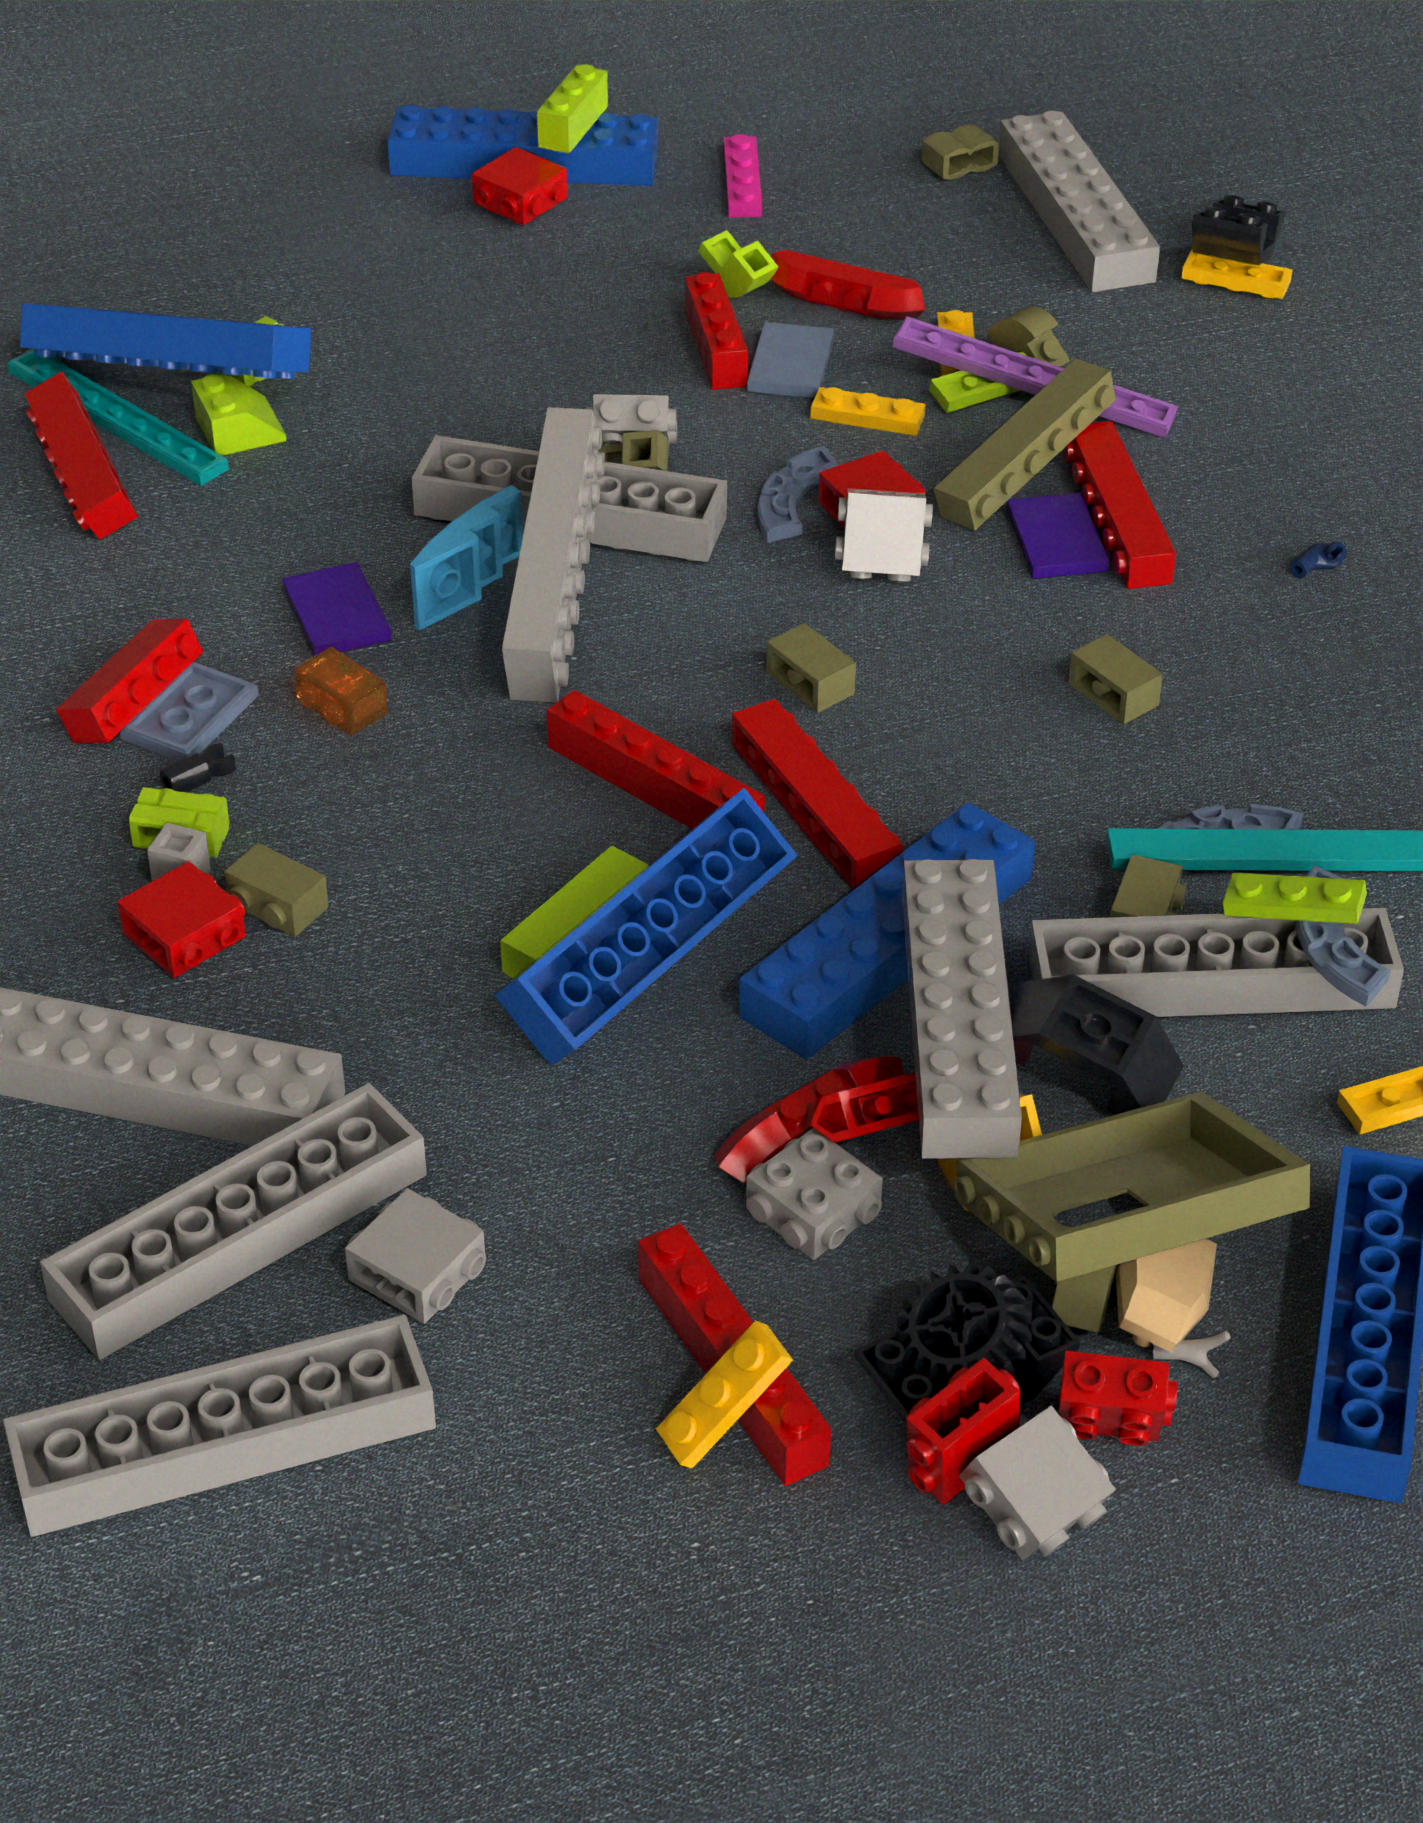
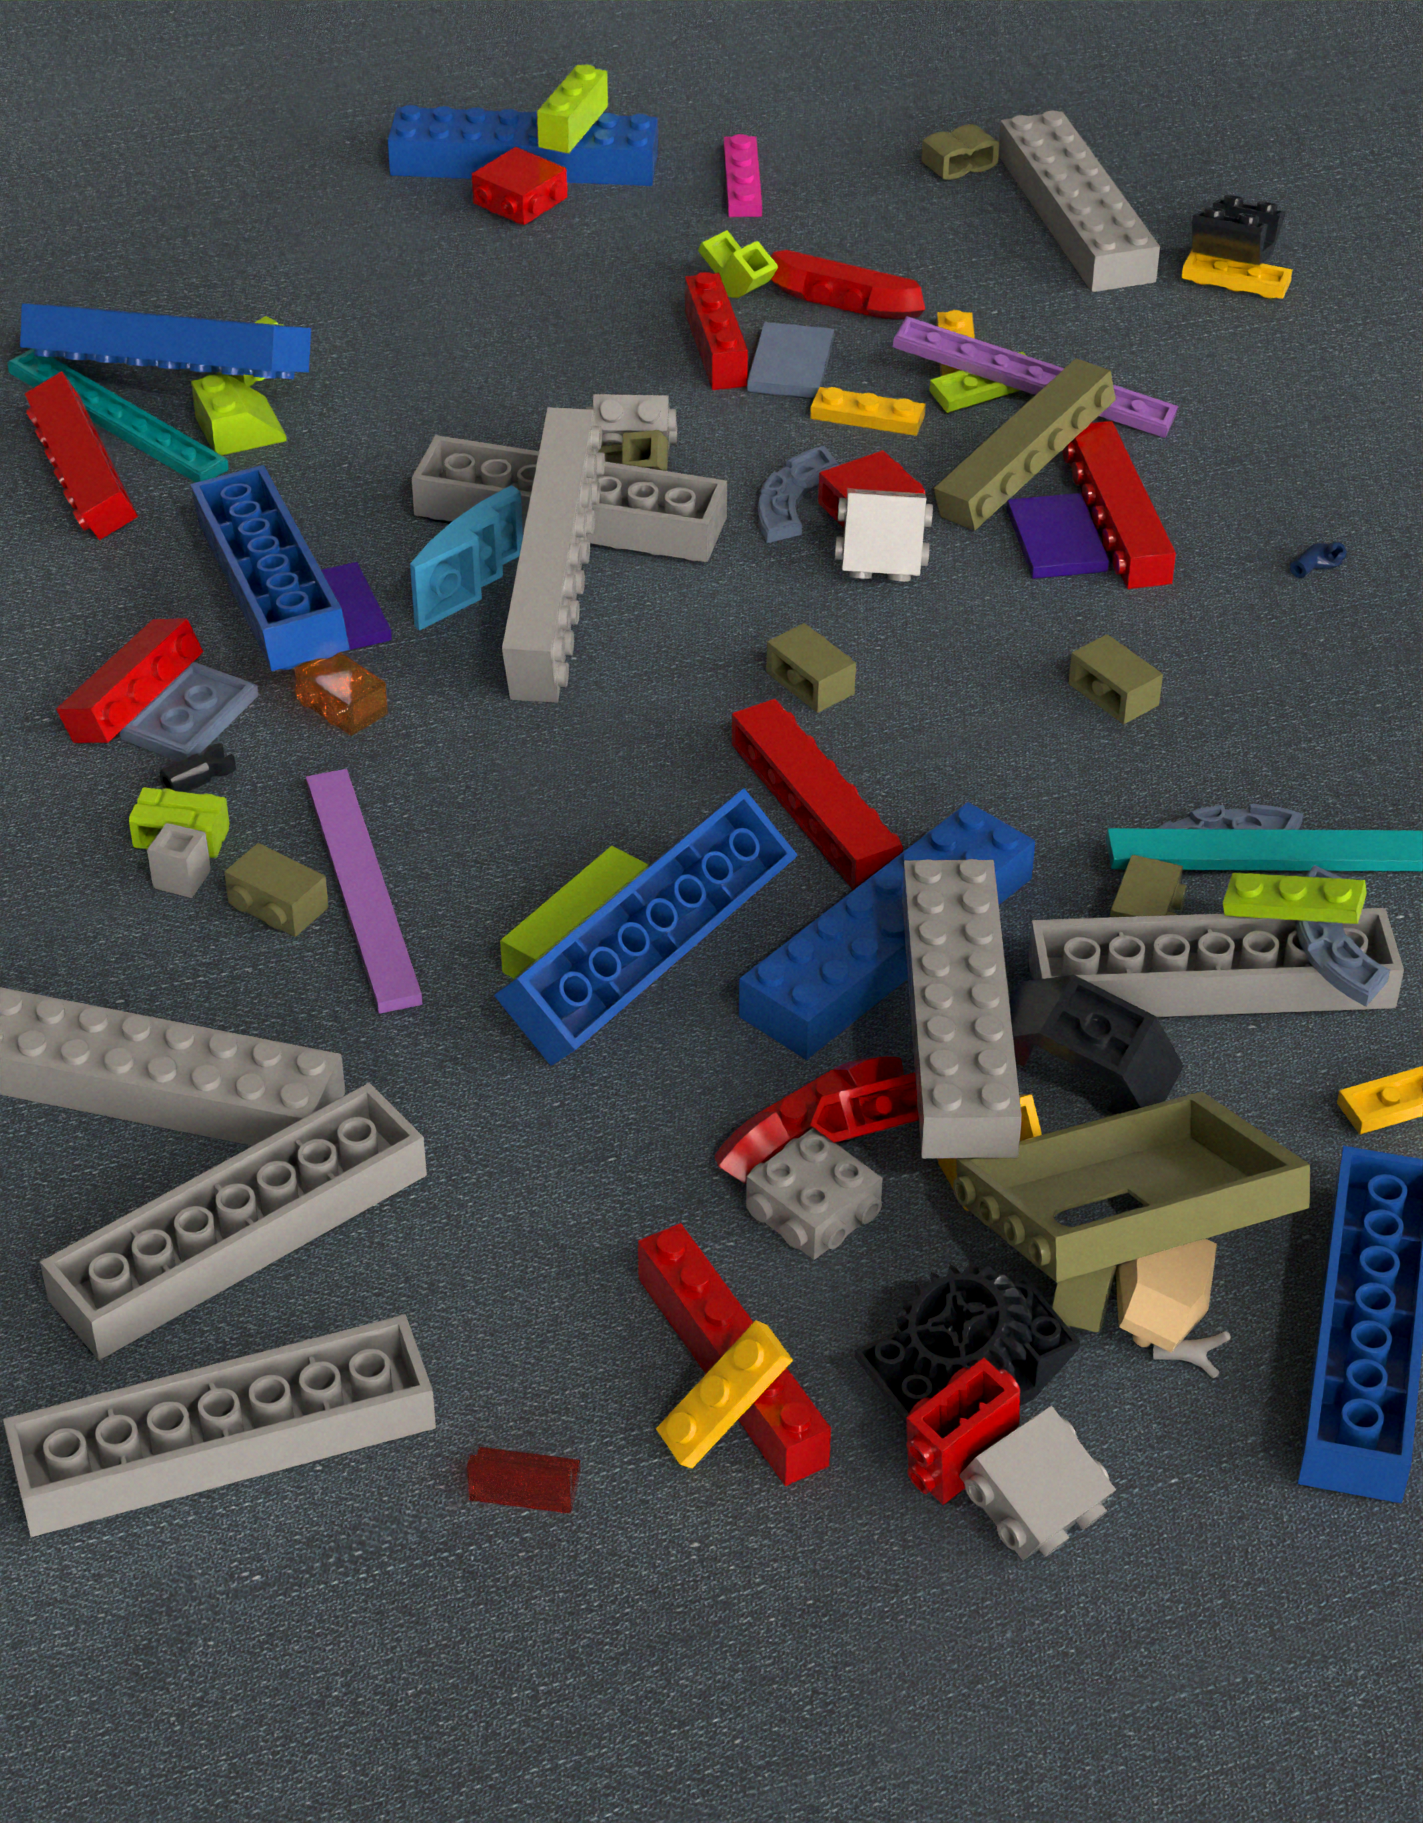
(182, 919): red brick -> none
(270, 568): none -> blue brick
(364, 892): none -> medium lavender tile
(416, 1255): light grey brick -> none
(523, 1479): none -> clear red panel
(639, 760): red brick -> none
(1030, 333): olive brick -> none
(1116, 1397): red brick -> none

